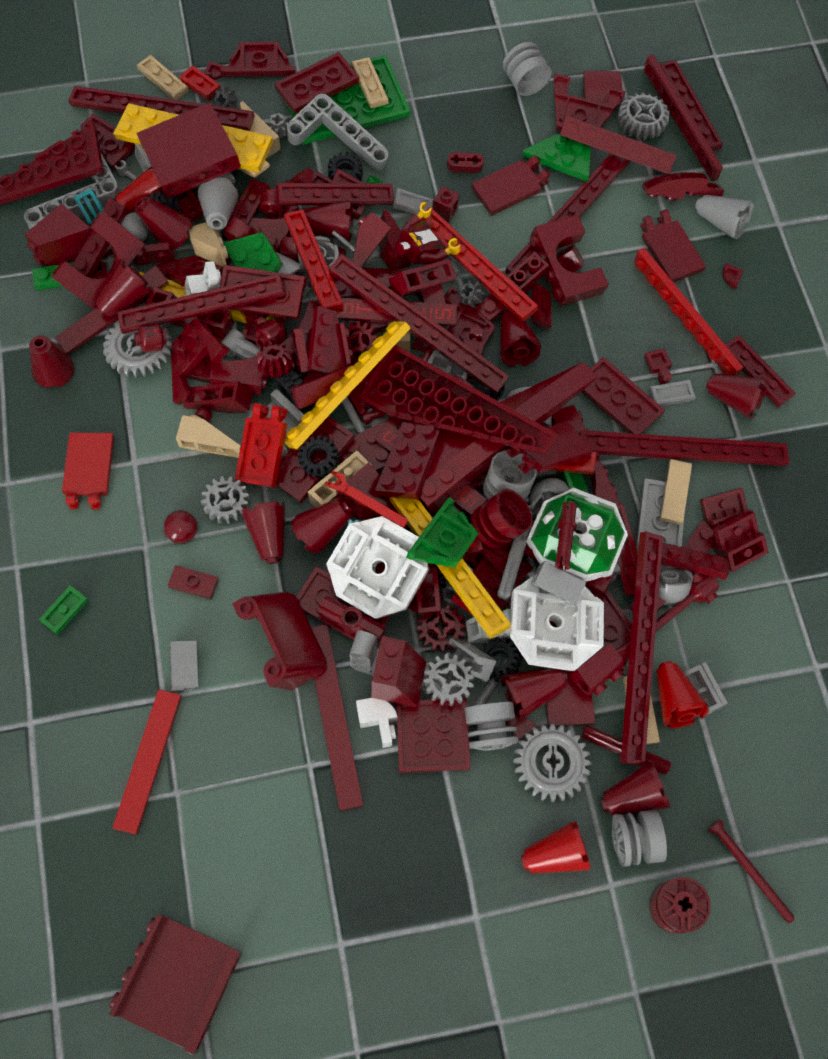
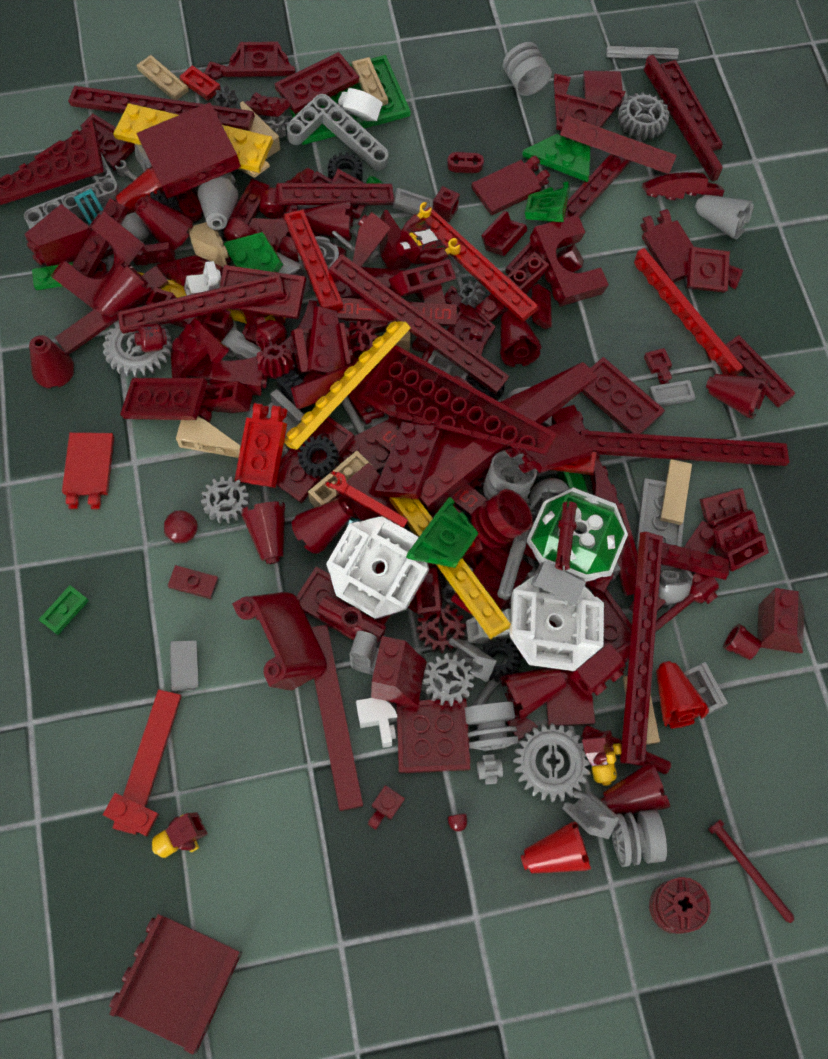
(130, 814): none -> red plate
(164, 398): none -> dark red plate
(180, 834): none -> dark red piece
(267, 105): none -> dark red plate
(360, 104): none -> white brick
(387, 805): none -> dark red plate
(458, 822): none -> dark red hinge
(489, 769): none -> light grey gear
(503, 234): none -> dark red bracket
(548, 204): none -> green wing
(592, 814): none -> light grey hinge
(601, 756): none -> piece
(641, 52): none -> light grey axle
(708, 269): none -> dark red plate
(742, 642): none -> dark red piece
(781, 621): none -> dark red slope

